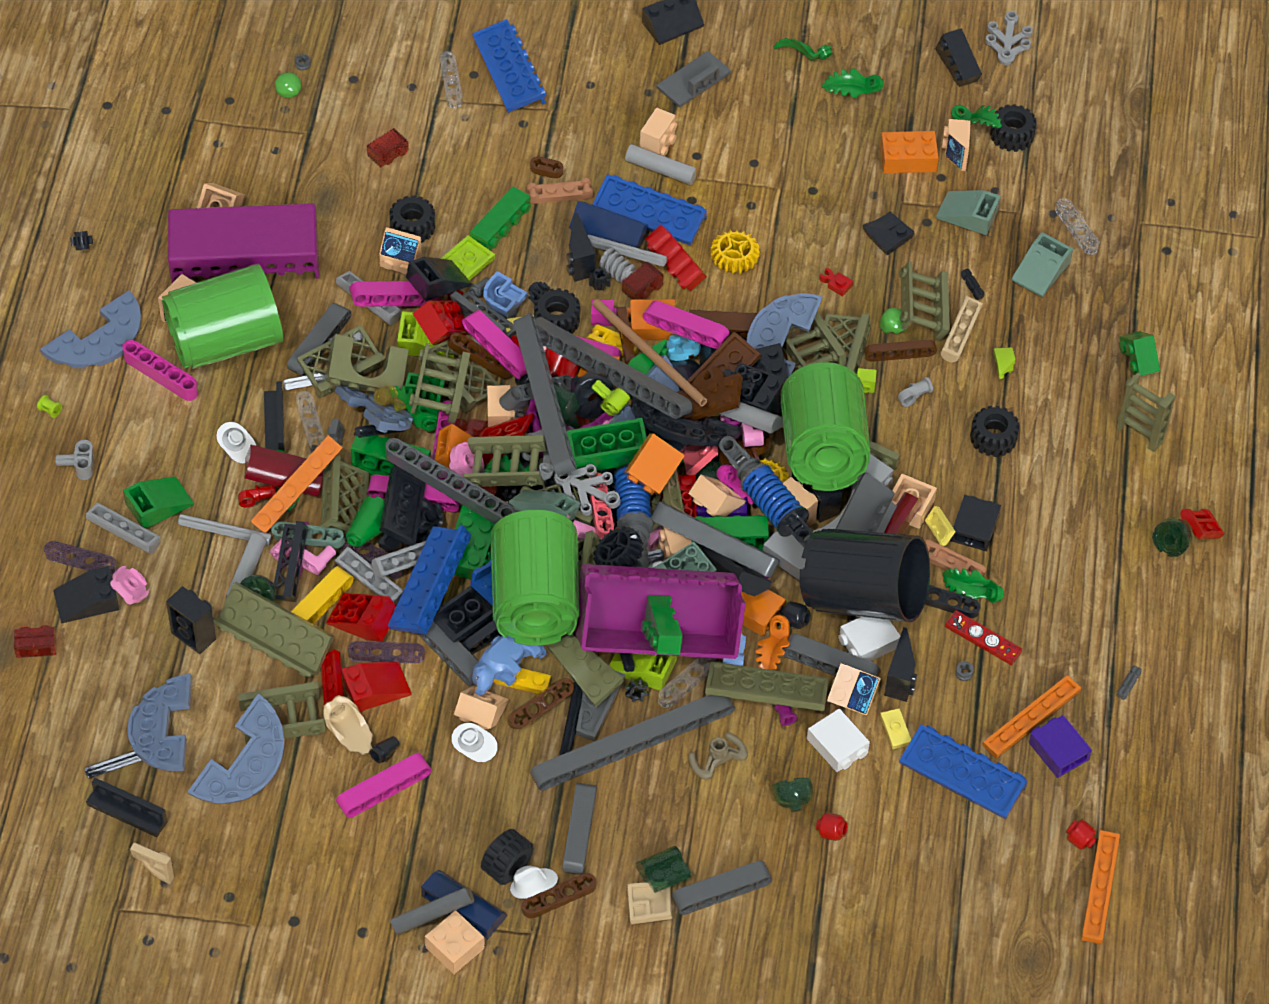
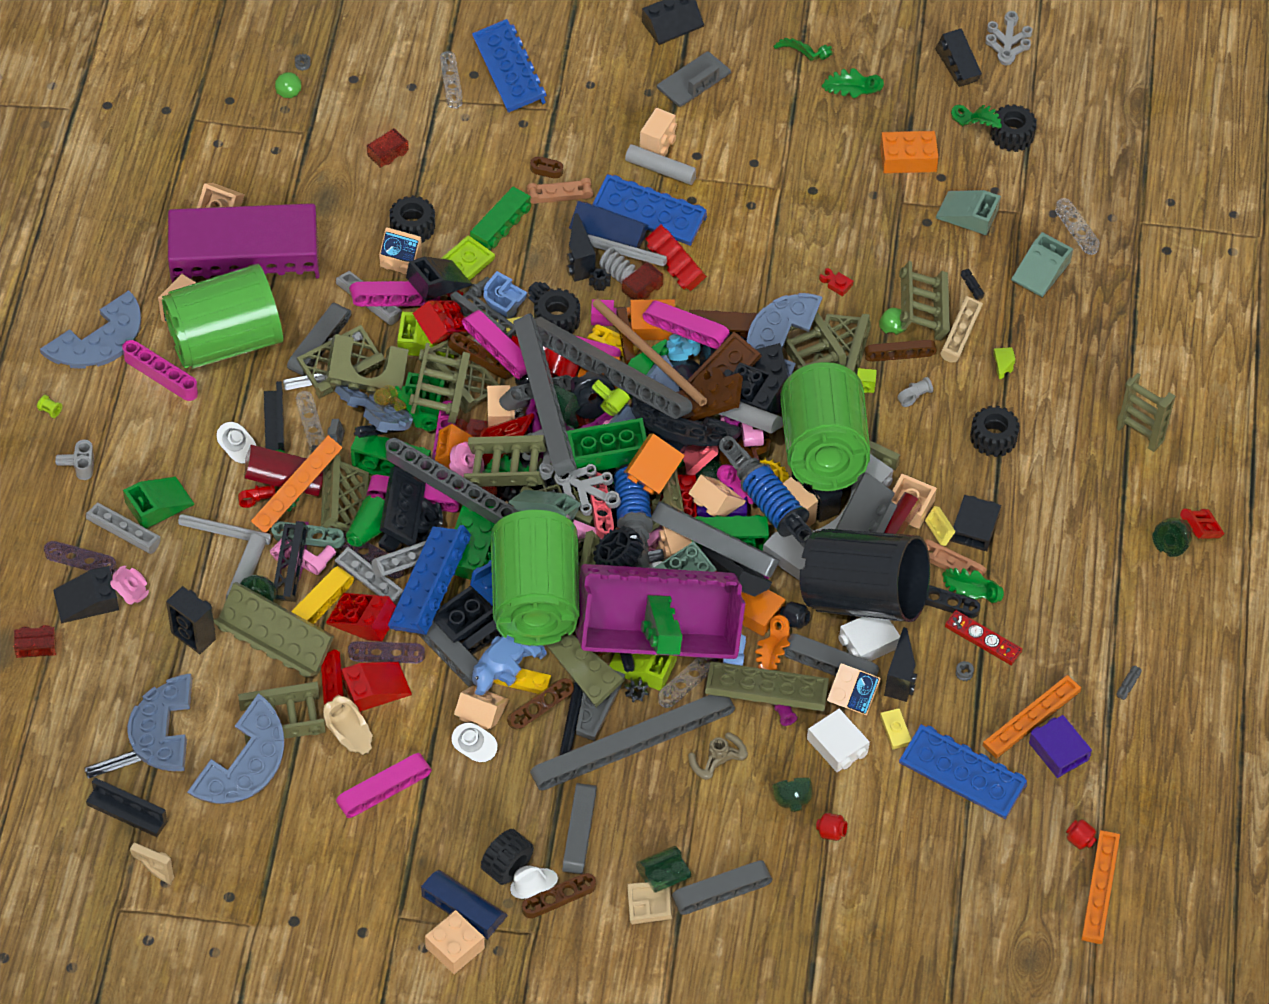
(81, 240): black gear -> none
(383, 749): black cone -> none
(432, 910): dark grey brick -> none
(736, 247): yellow gear -> none
(888, 232): black plate -> none
(957, 142): light nougat slope -> none
(1142, 352): green brick -> none

